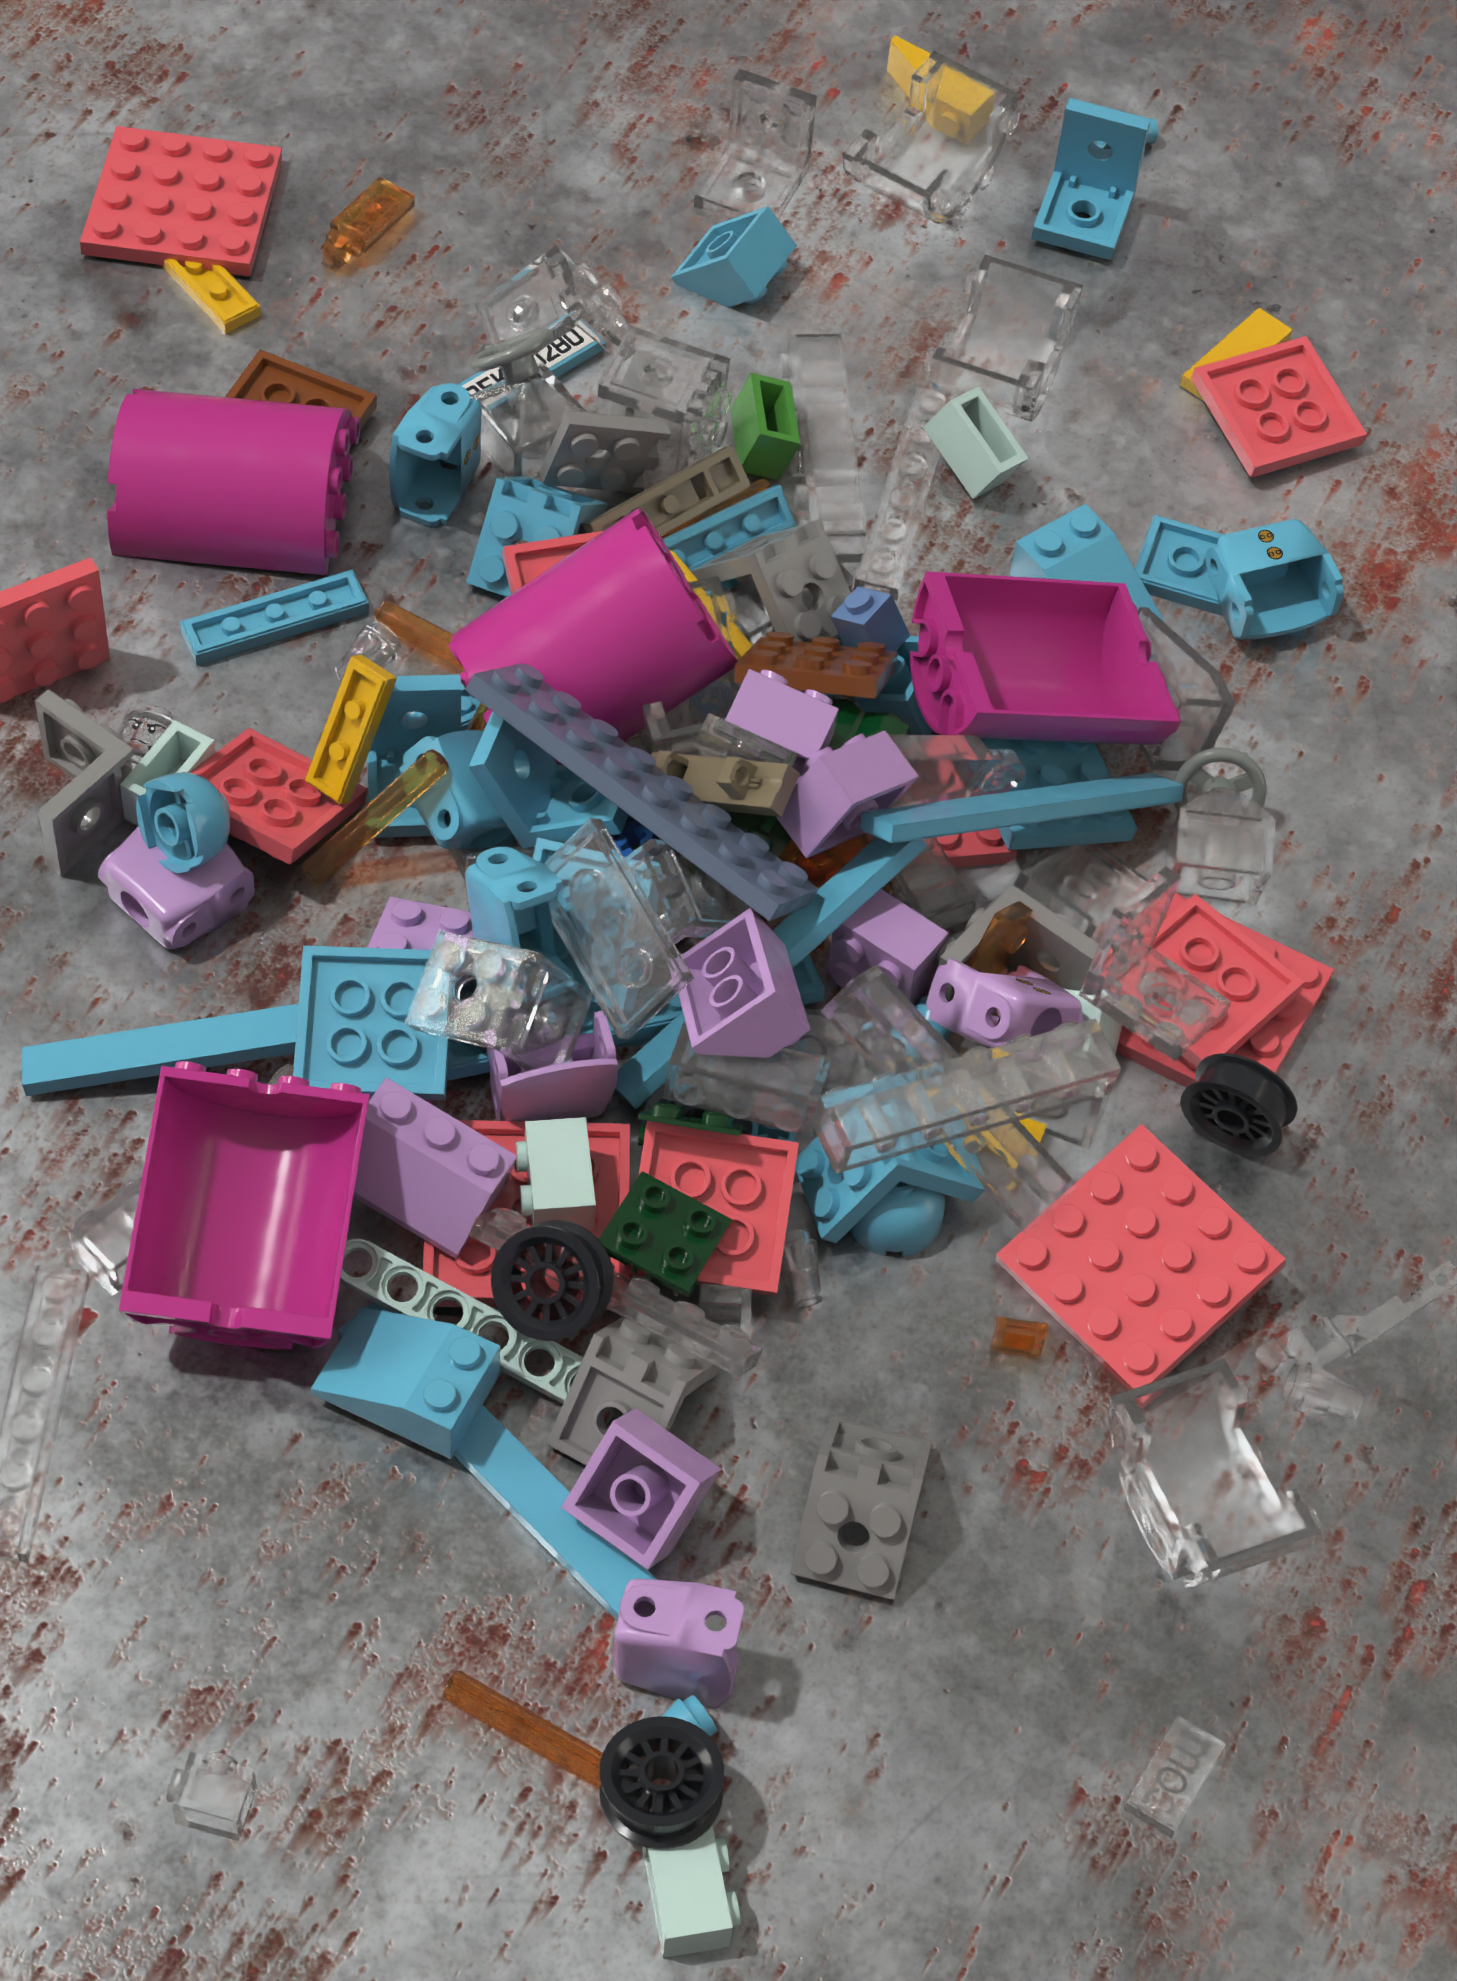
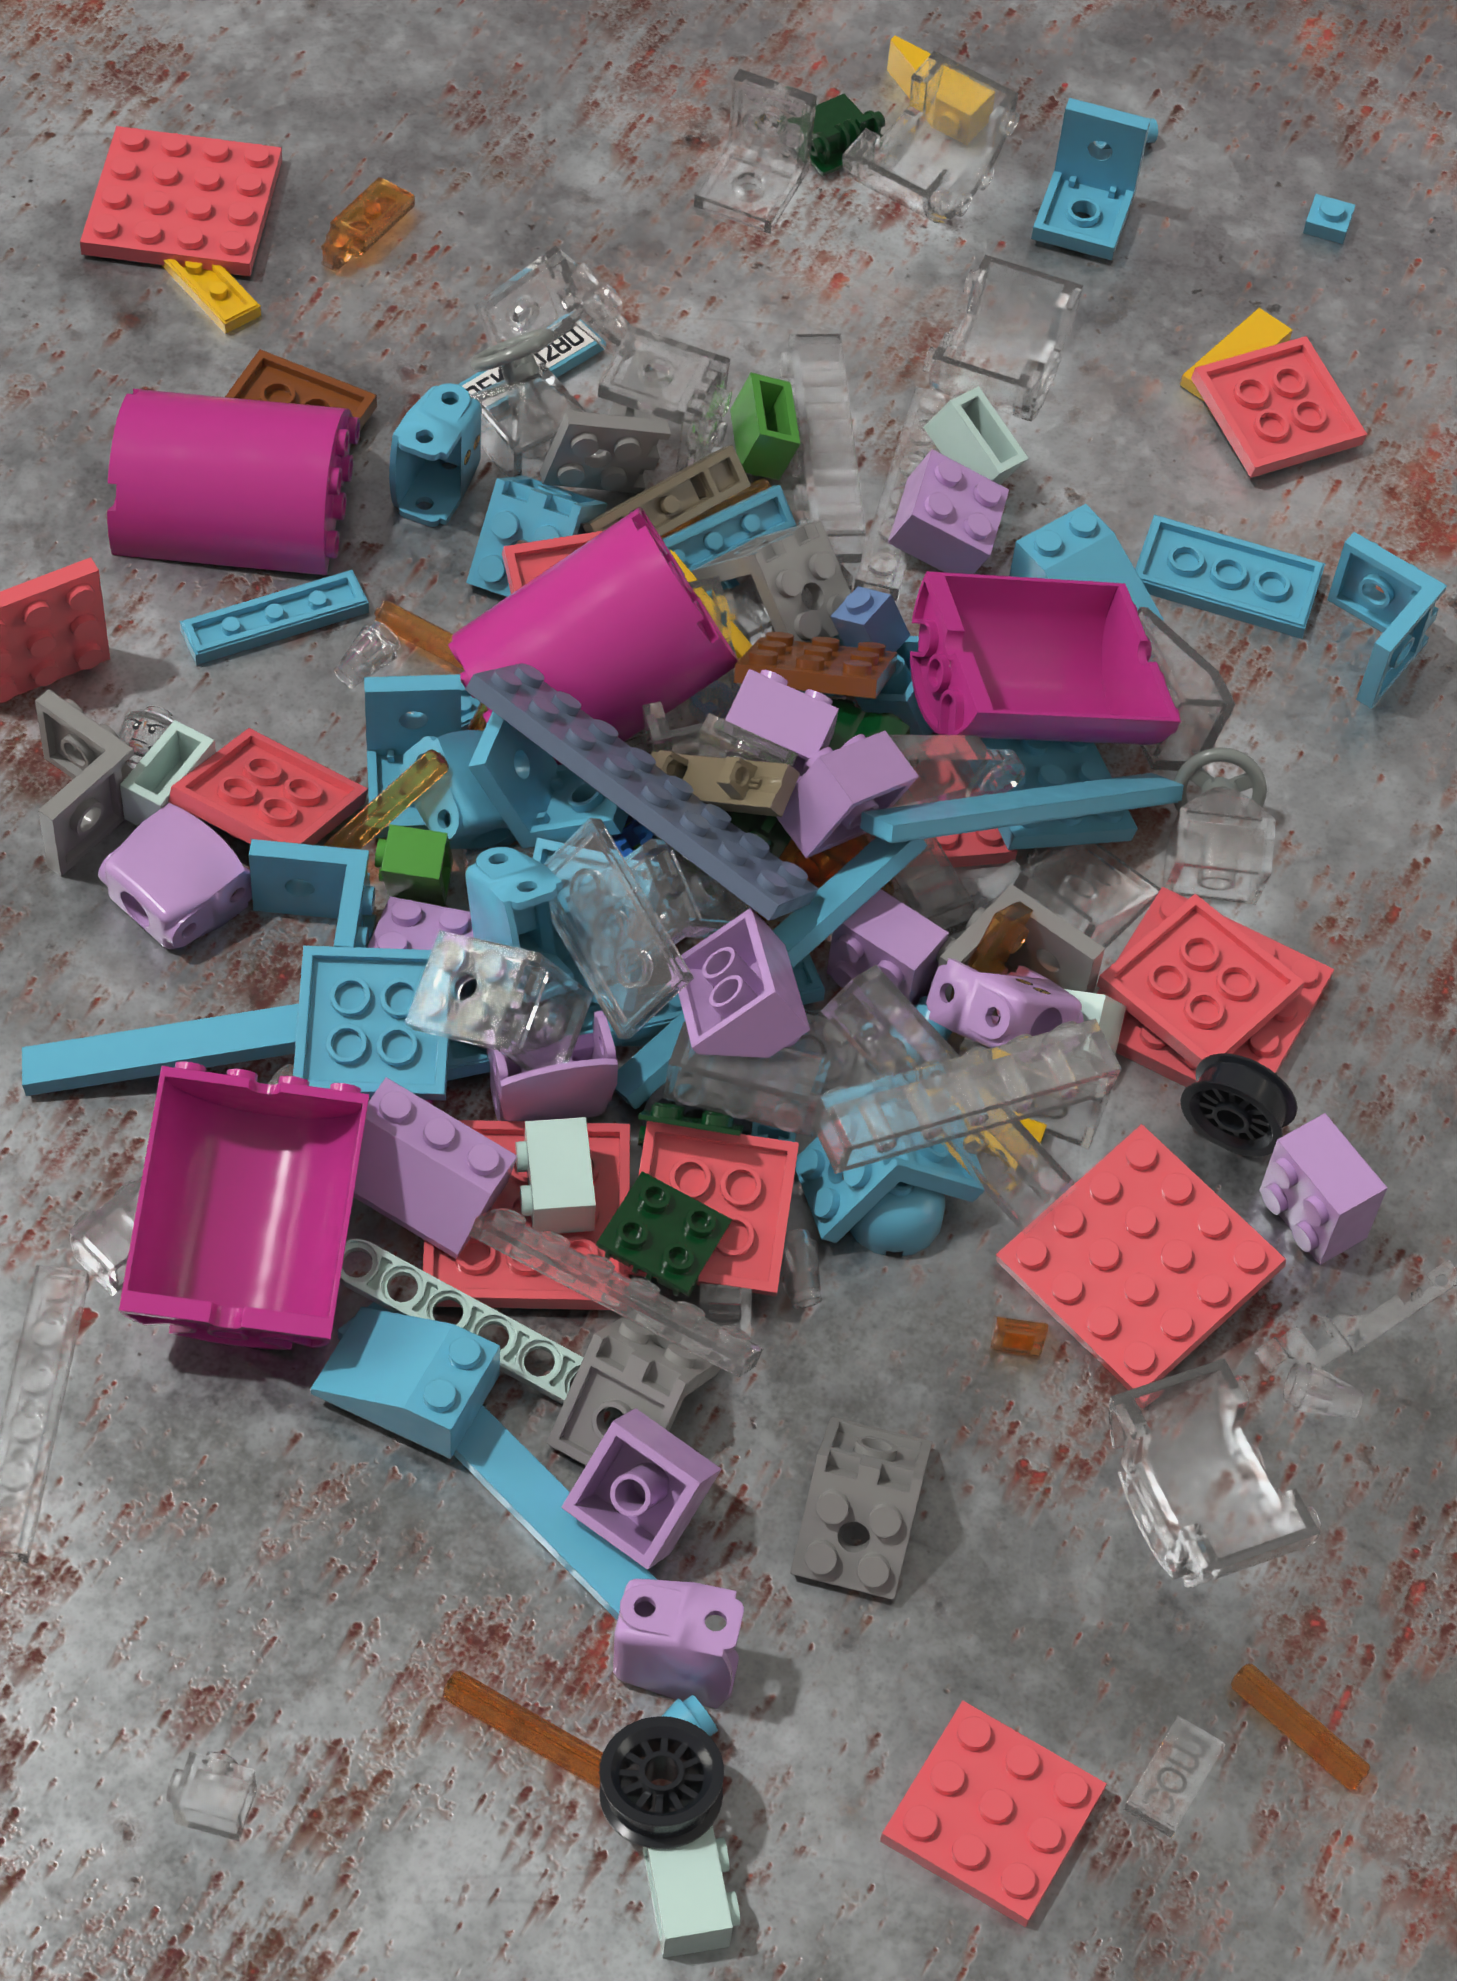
(183, 819): medium azure cylinder -> none
(329, 885): none -> medium azure bracket
(350, 729): yellow tile -> none
(415, 864): none -> bright green brick
(527, 1316): black wheel -> none
(737, 259): medium azure slope -> none
(836, 128): none -> dark green hinge
(948, 515): none -> lavender brick
(993, 1813): none -> coral plate
(1133, 978): clear bracket -> none
(1274, 580): medium azure piece -> none
(1300, 1726): none -> clear orange axle
(1322, 1189): none -> lavender brick
(1329, 219): none -> medium azure plate
(1399, 613): none -> medium azure bracket

